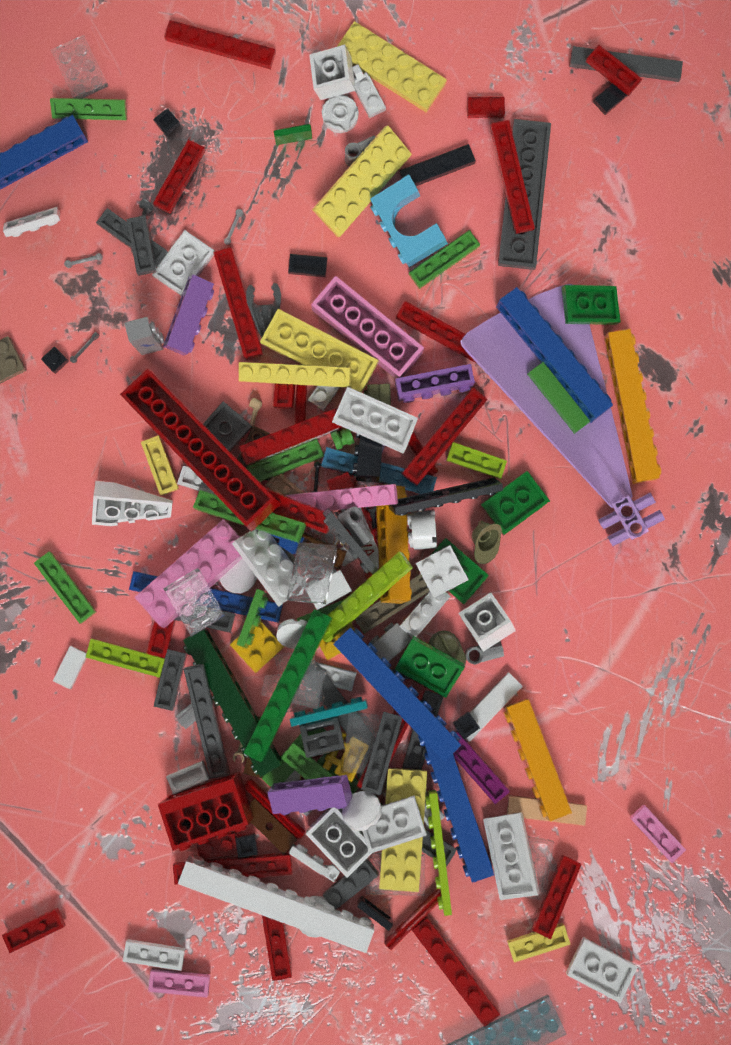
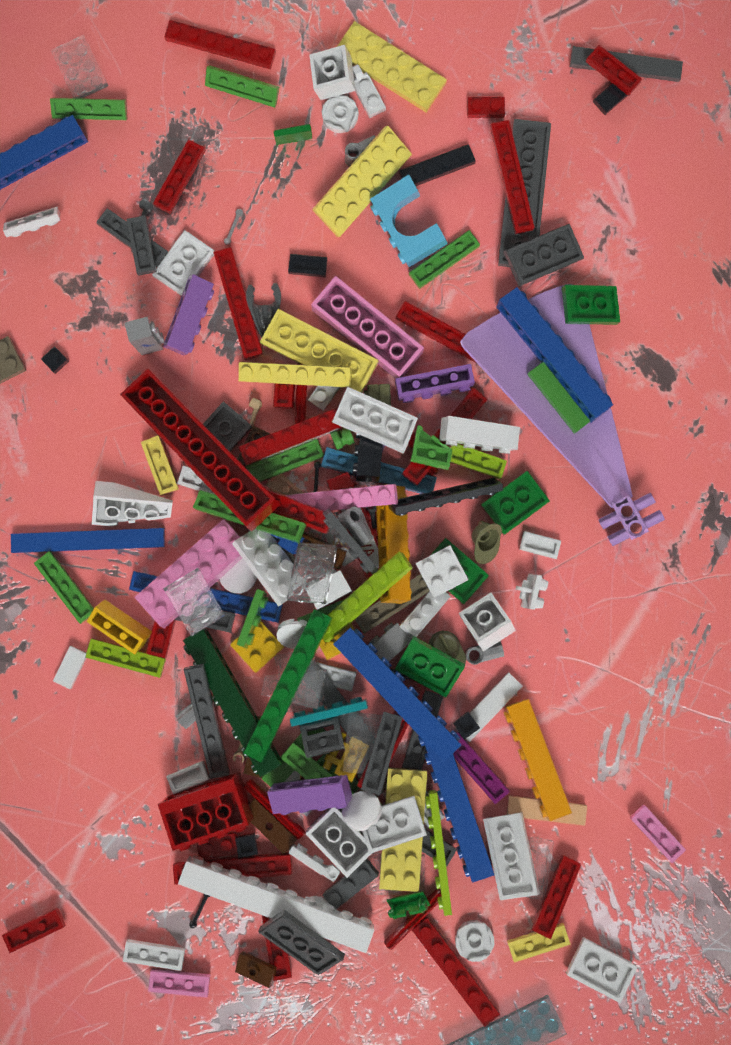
(69, 264): light grey hinge -> none
(73, 359): dark grey hinge -> none
(88, 540): none -> blue tile
(119, 626): none -> yellow brick
(166, 122): black plate -> none
(170, 680): dark grey plate -> none
(193, 924): none -> black hinge
(241, 86): none -> bright green plate
(255, 969): none -> reddish brown plate
(301, 942): none -> dark grey tile
(375, 913): black tile -> none
(414, 903): none -> green hinge
(423, 530): white brick -> none
(430, 450): none -> bright green wing
(474, 940): none -> white tile
(479, 433): none -> white brick
(530, 590): none -> white hips
(540, 545): none -> white tile
(543, 255): none -> dark grey tile
(631, 406): light orange brick -> none

